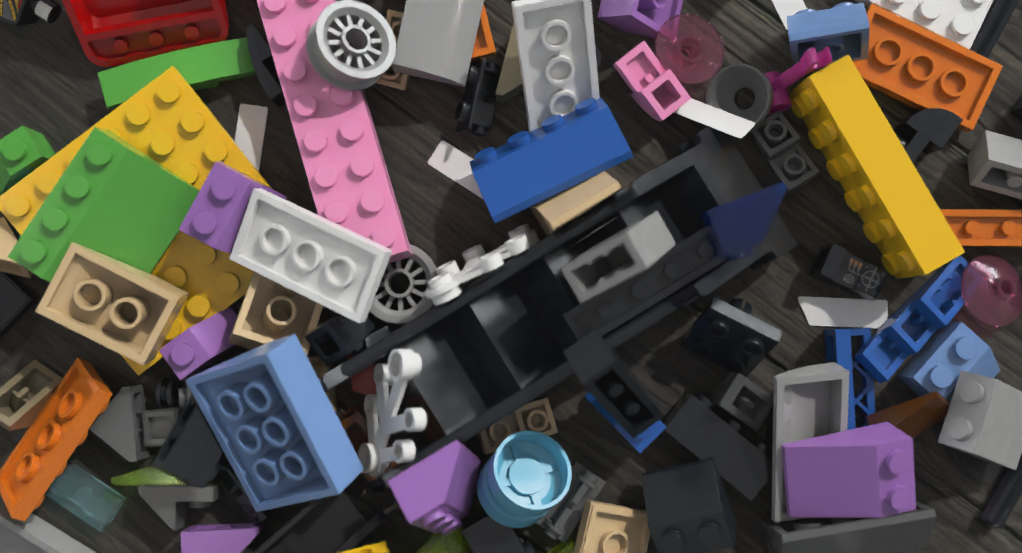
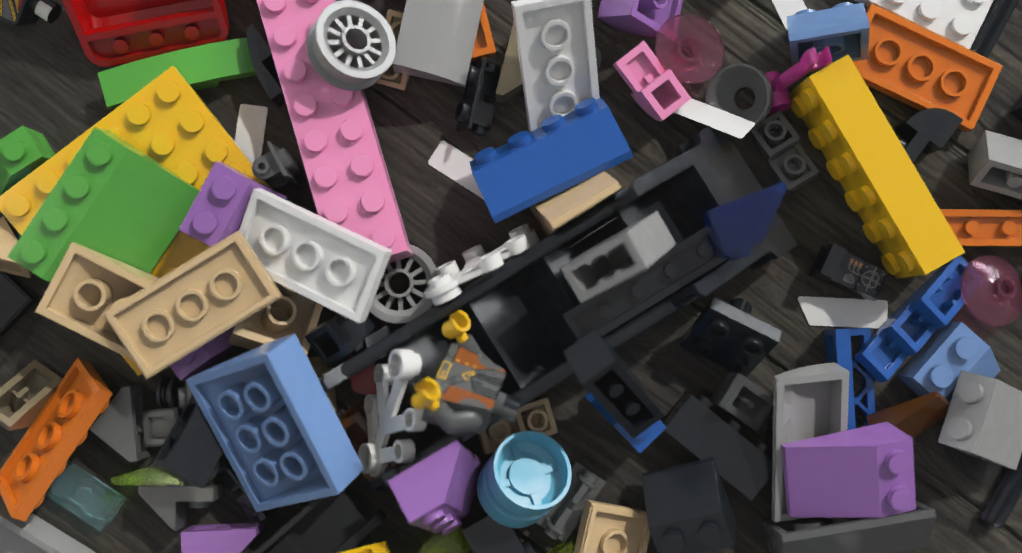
(192, 304): none -> tan tile
(277, 167): none -> dark grey hinge
(465, 385): none -> torso

